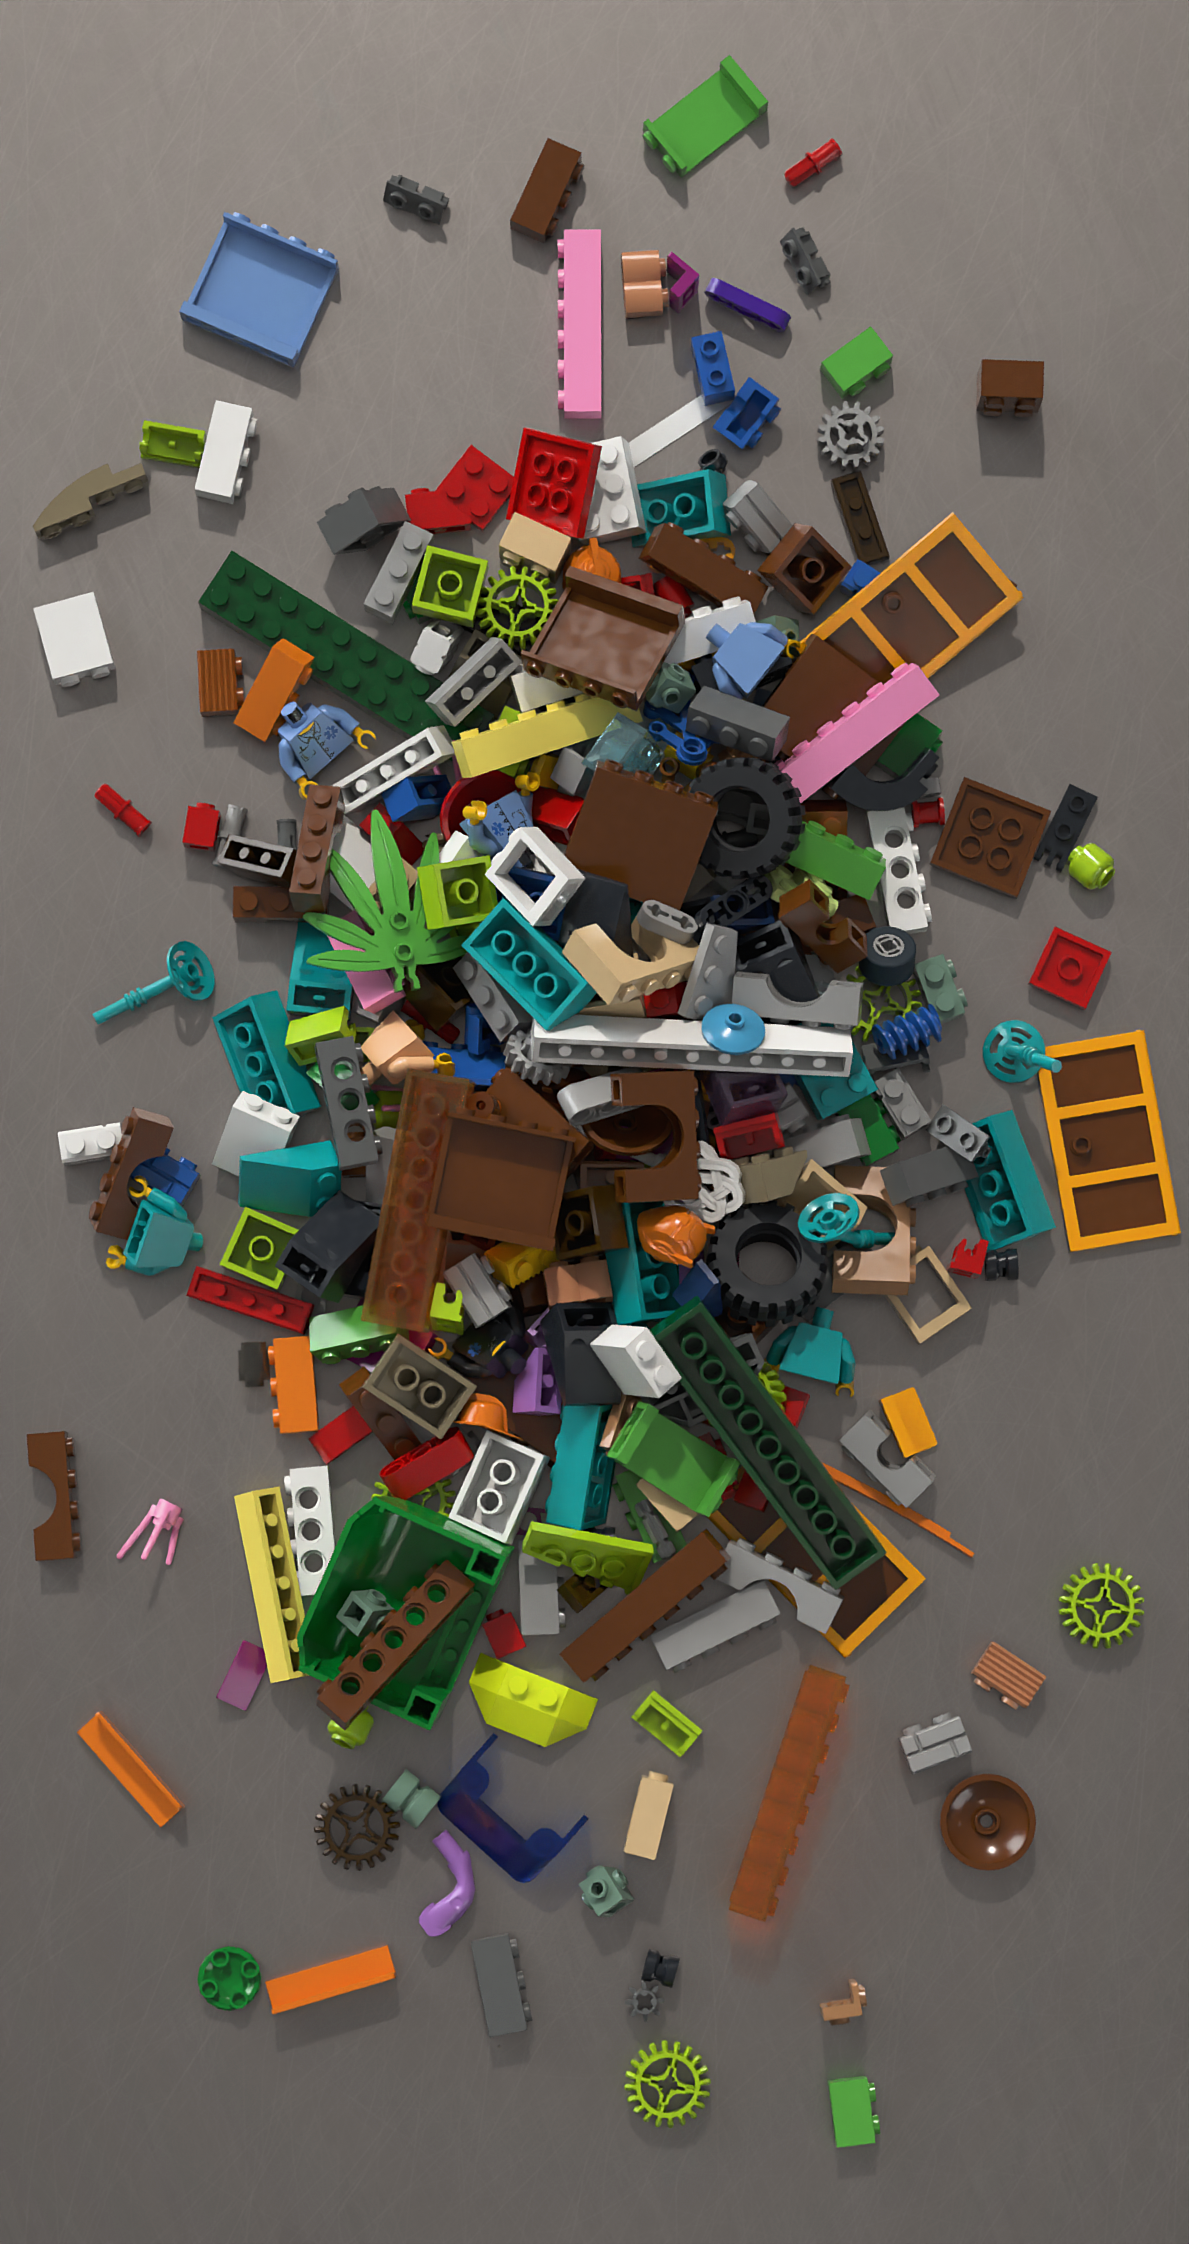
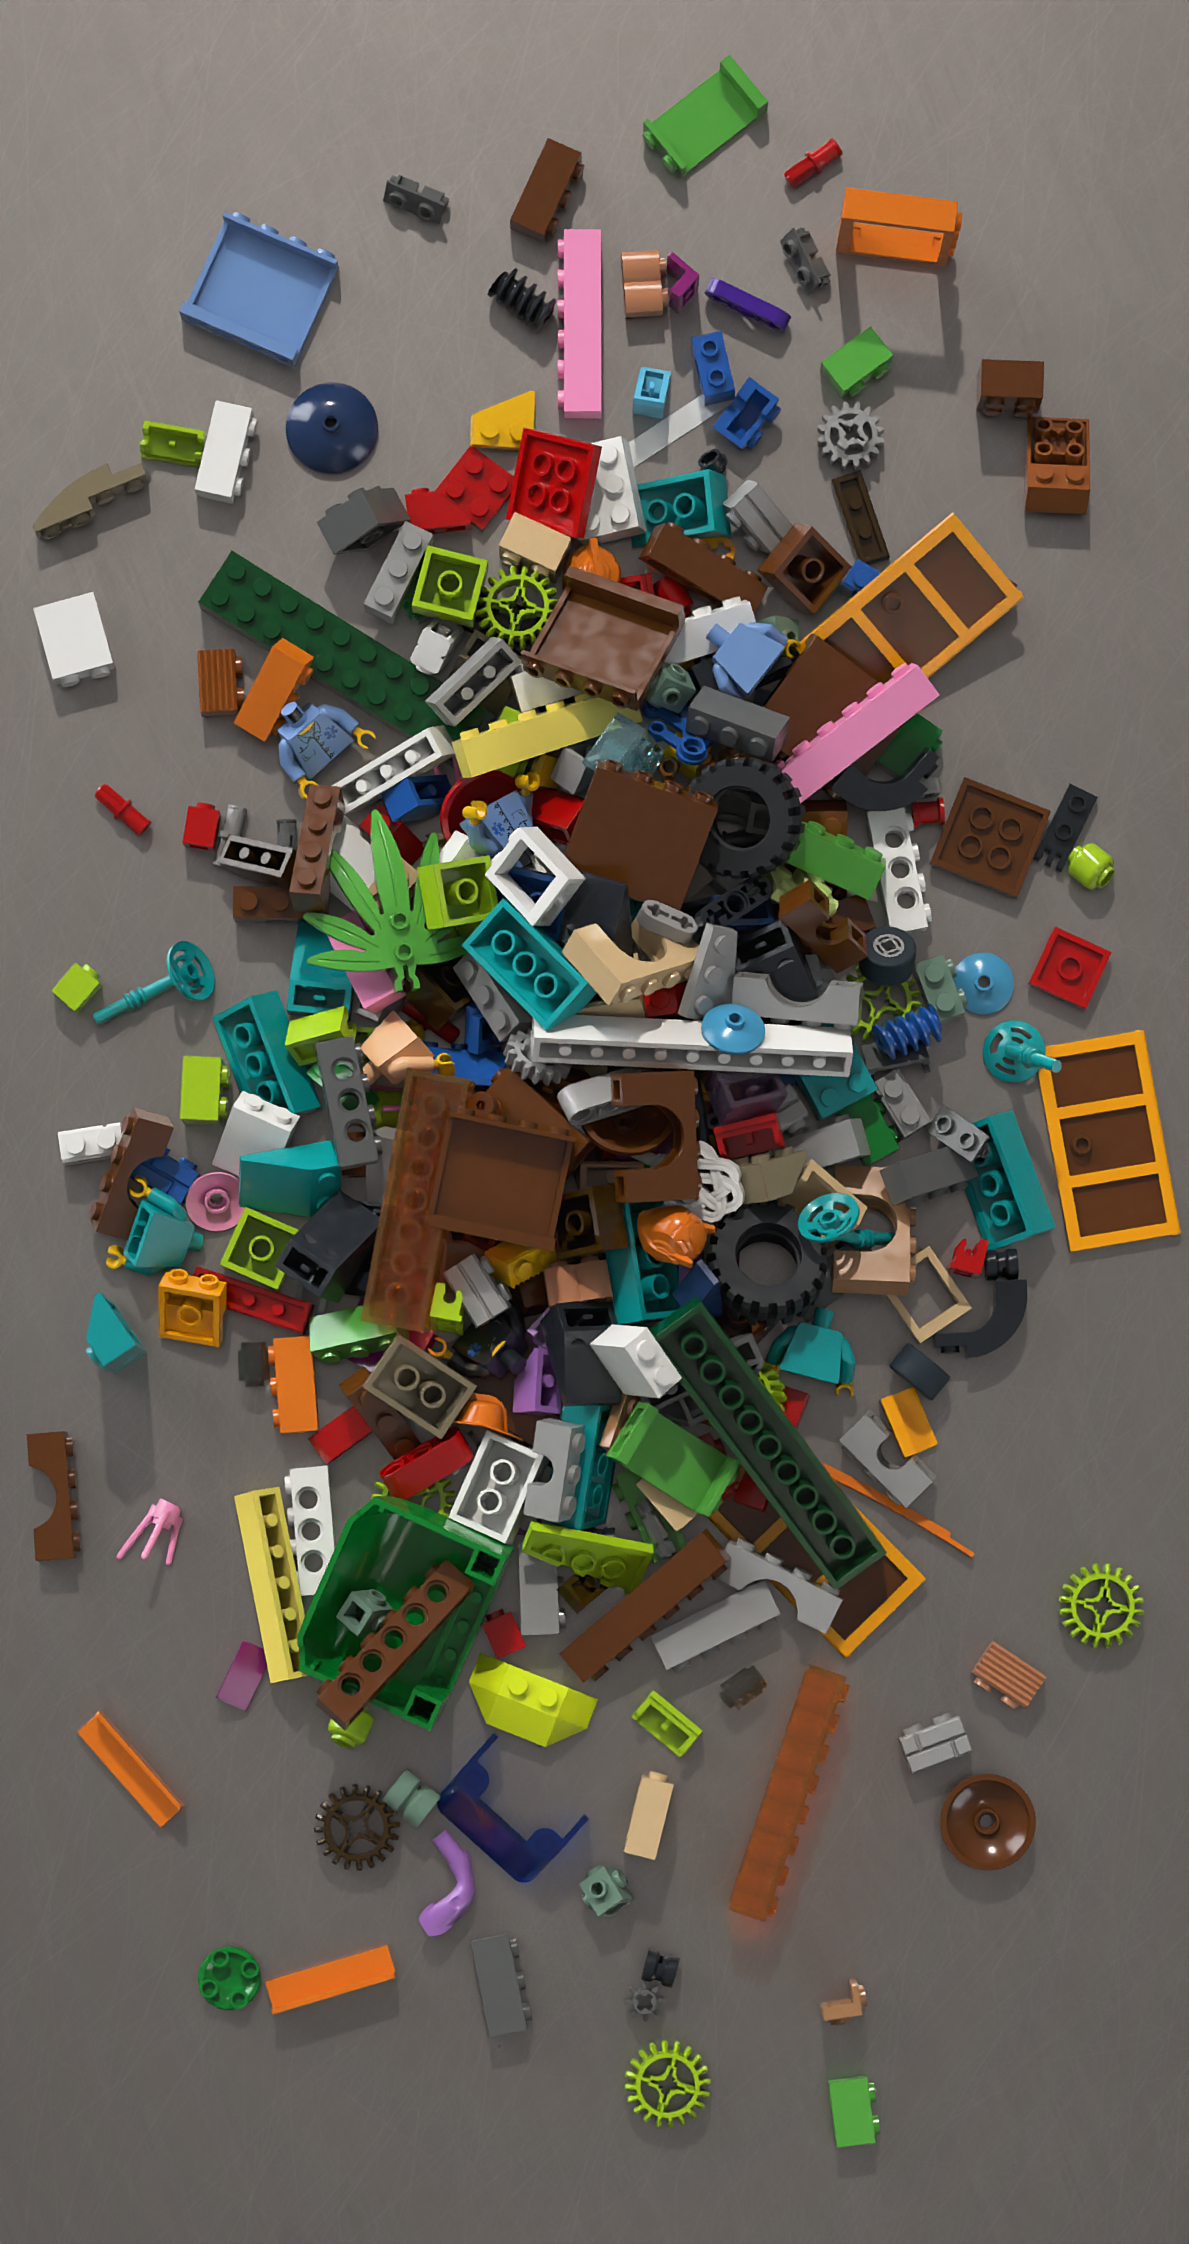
(77, 987): none -> lime brick
(110, 1336): none -> teal slope
(192, 1308): none -> light orange plate
(203, 1091): none -> lime brick
(213, 1214): none -> bright pink dish
(334, 448): none -> dark blue dish
(503, 423): none -> yellow wing
(523, 299): none -> black piece
(562, 1444): none -> light grey arch
(651, 392): none -> medium azure slope
(742, 1688): none -> clear smoke brick
(899, 212): none -> orange window
(919, 1371): none -> black wheel
(988, 999): none -> dark azure dish
(1006, 1317): none -> black arch
(1057, 465): none -> dark orange slope

